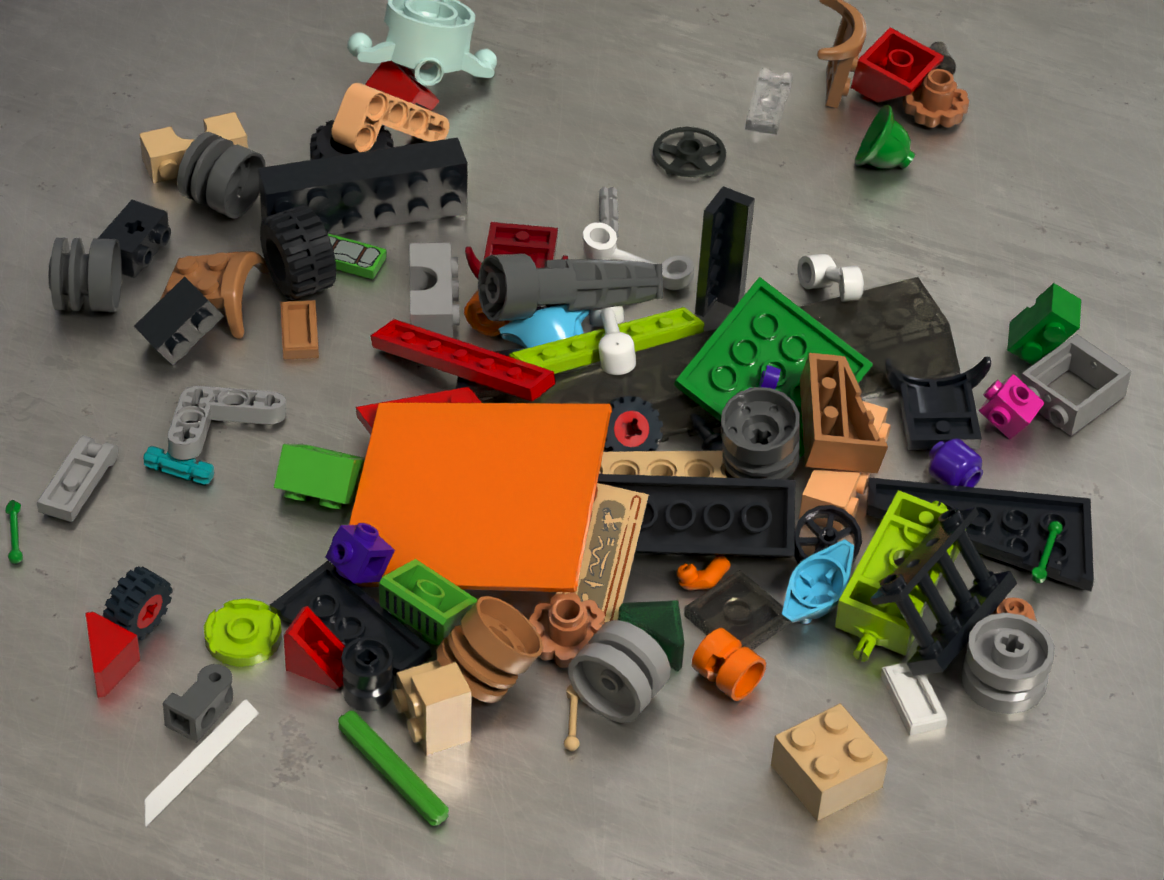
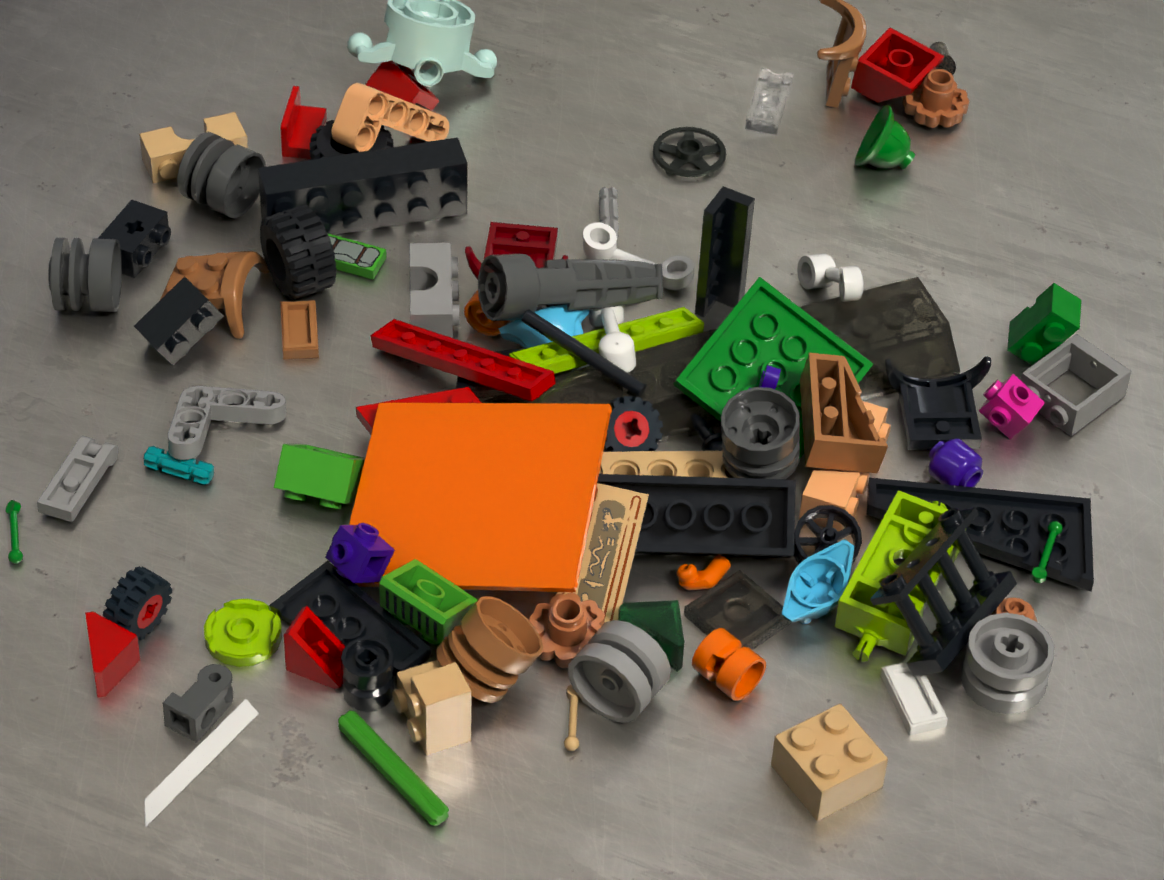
(299, 125): none -> red panel
(584, 353): none -> black bar

